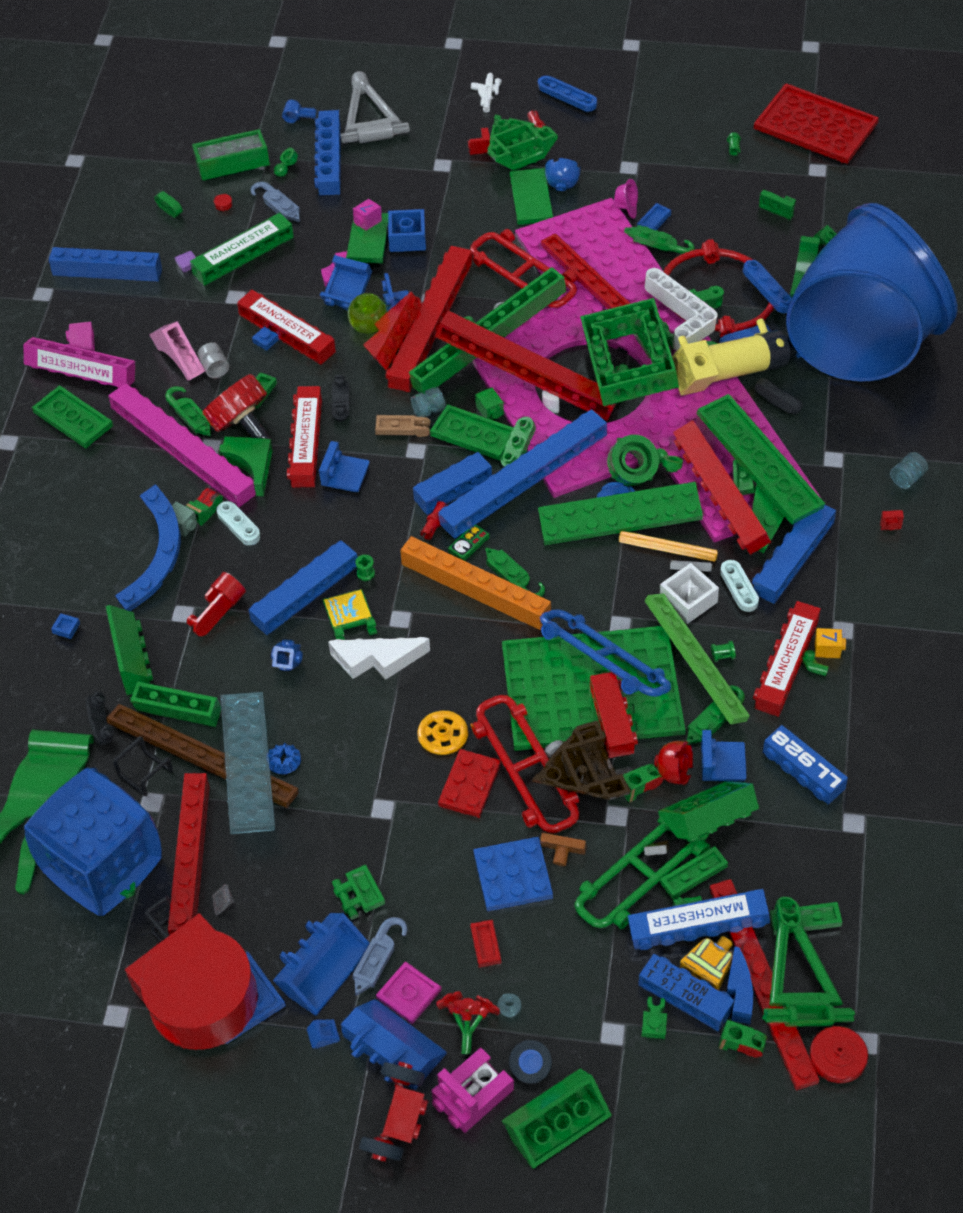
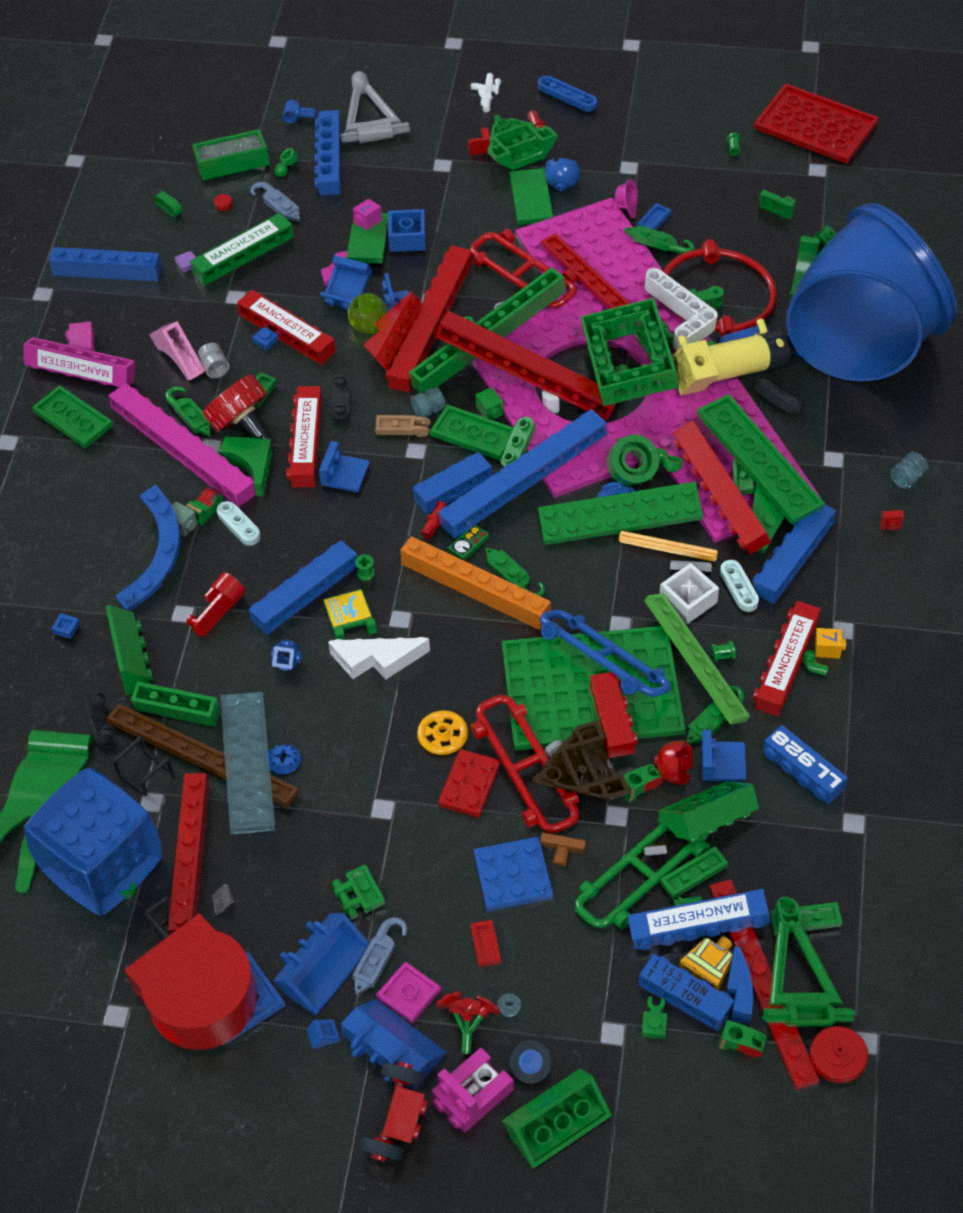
(767, 285): blue plate -> none

